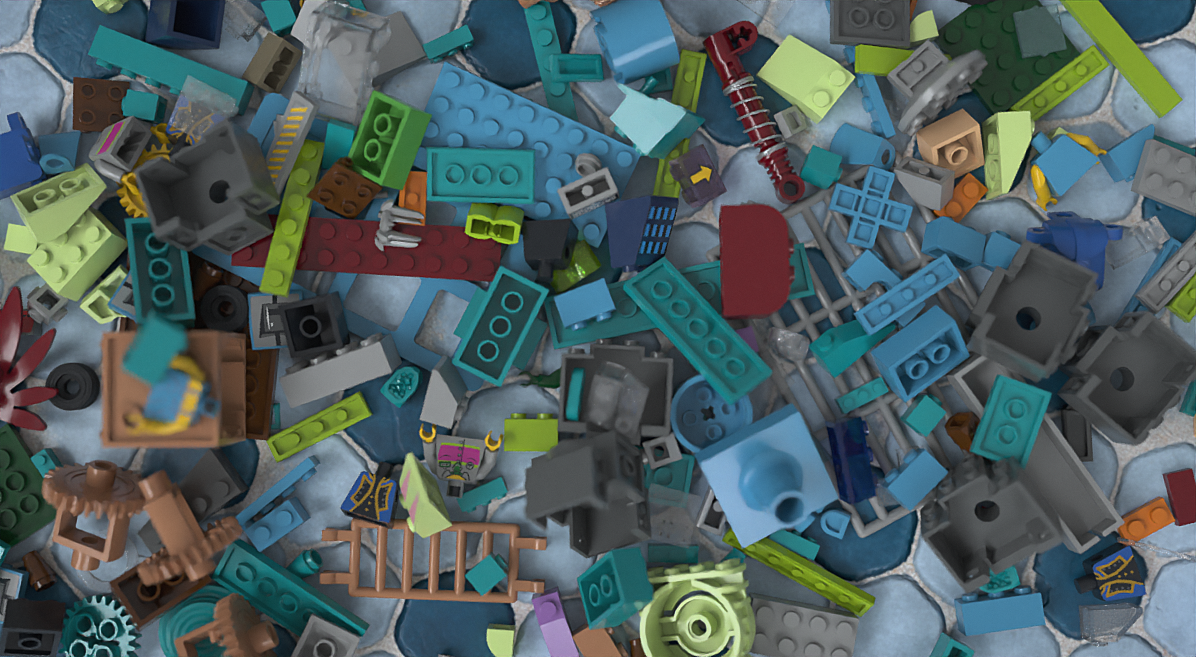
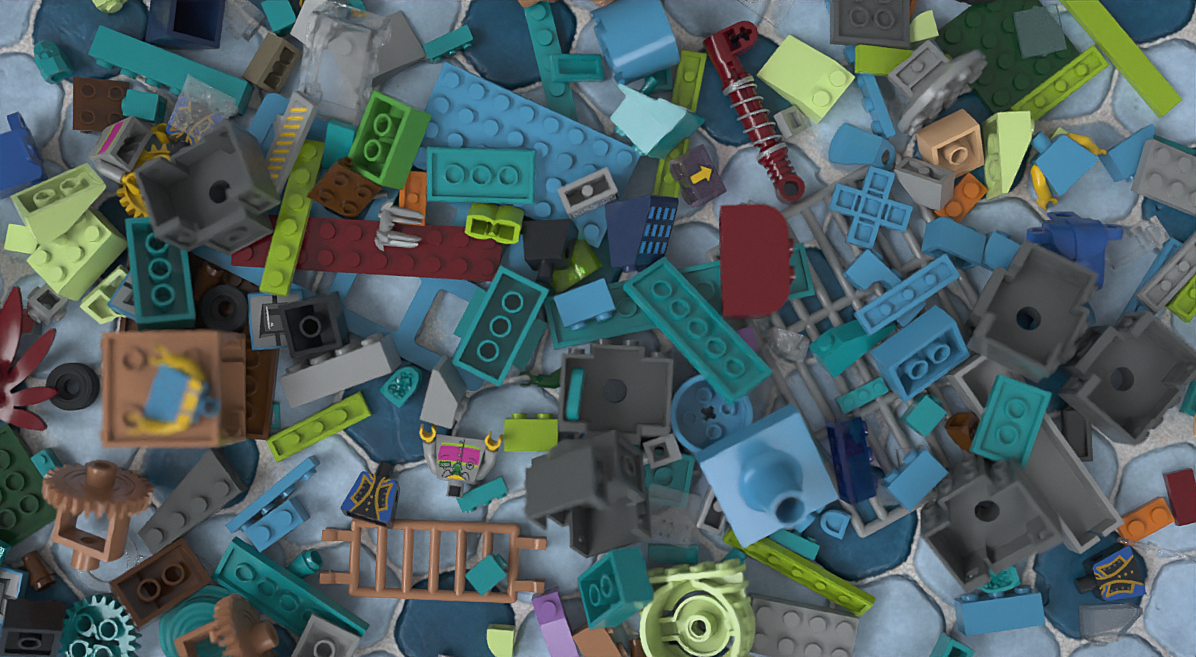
(52, 62): none -> teal rock
(59, 151): dark azure piece -> none
(154, 348): teal container -> none
(185, 540): nougat piece -> none
(422, 499): yellowish green slope -> none
(587, 164): light grey plate -> none
(616, 399): clear slope -> none
(821, 167): teal brick -> none

